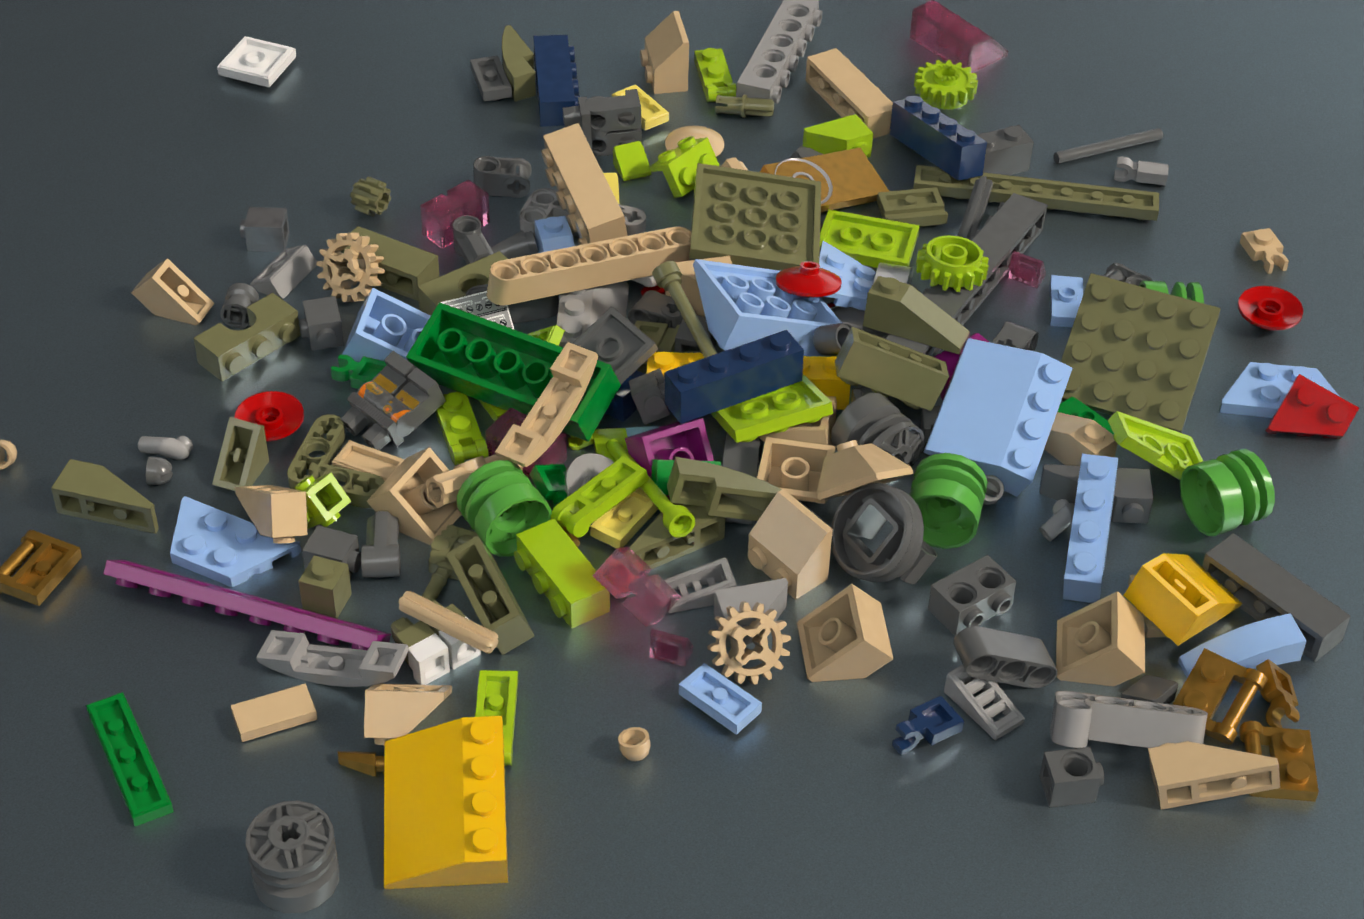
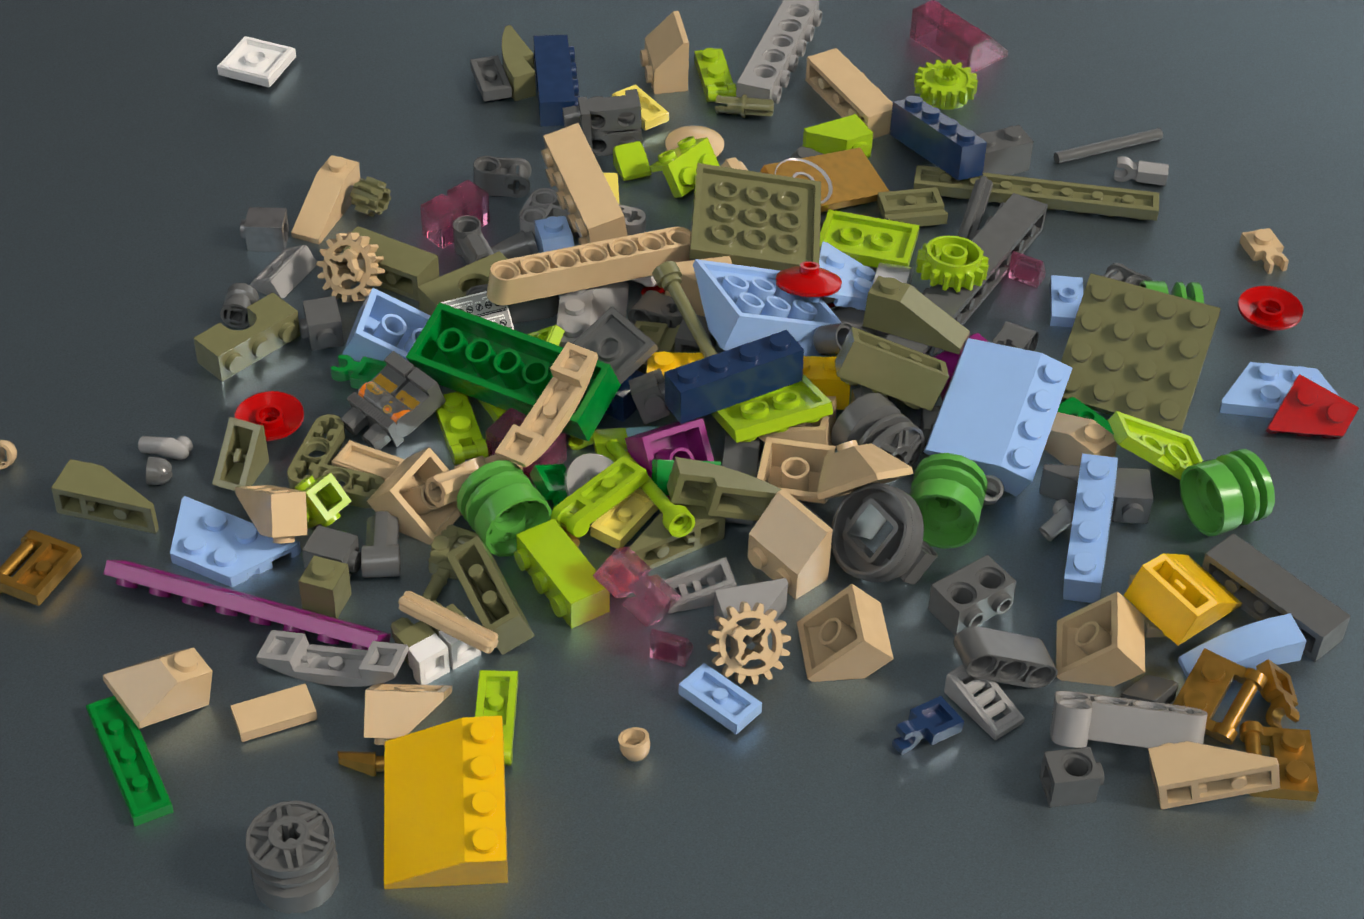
(162, 686): none -> tan slope
(172, 295): tan slope -> none
(326, 199): none -> tan slope

